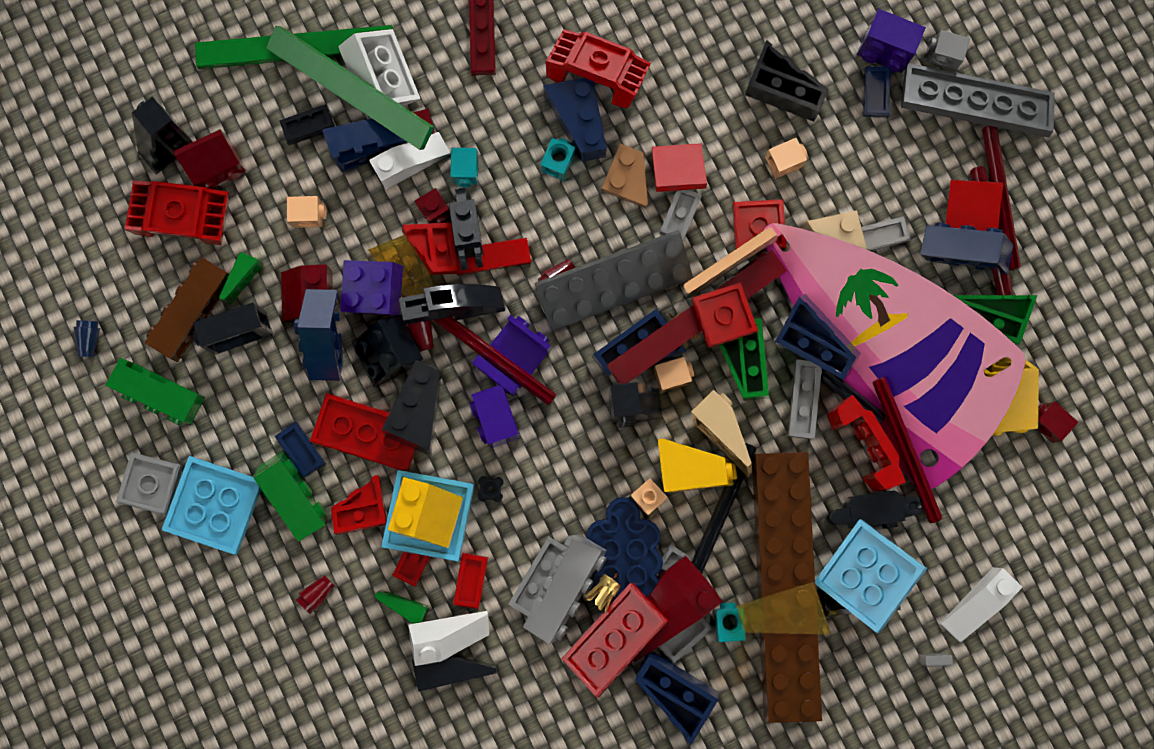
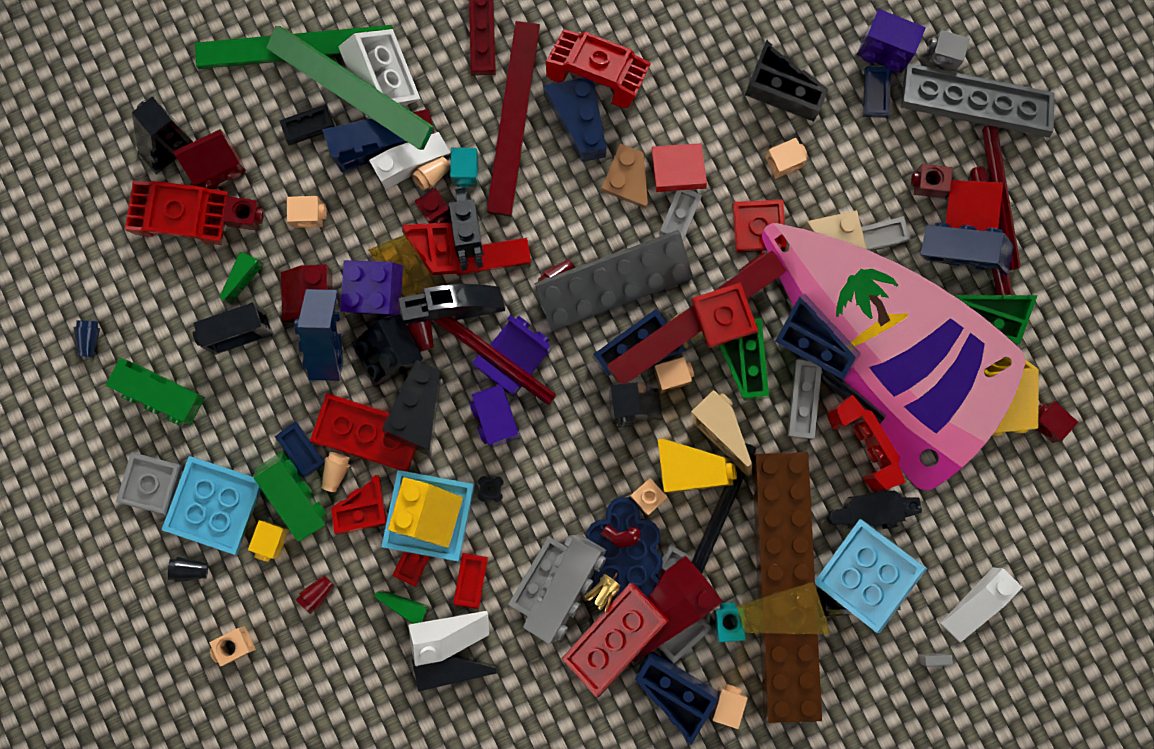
(186, 570): none -> black cone
(192, 303): reddish brown brick -> none
(235, 205): none -> dark red brick
(242, 642): none -> light nougat brick
(268, 540): none -> yellow brick
(334, 471): none -> light nougat cone
(430, 173): none -> light nougat cone
(513, 118): none -> dark red tile
(558, 169): teal brick -> none
(622, 539): none -> dark red arm
(729, 706): none -> light nougat brick
(730, 261): light nougat tile -> none
(907, 450): dark red axle -> none
(941, 175): none -> dark red brick

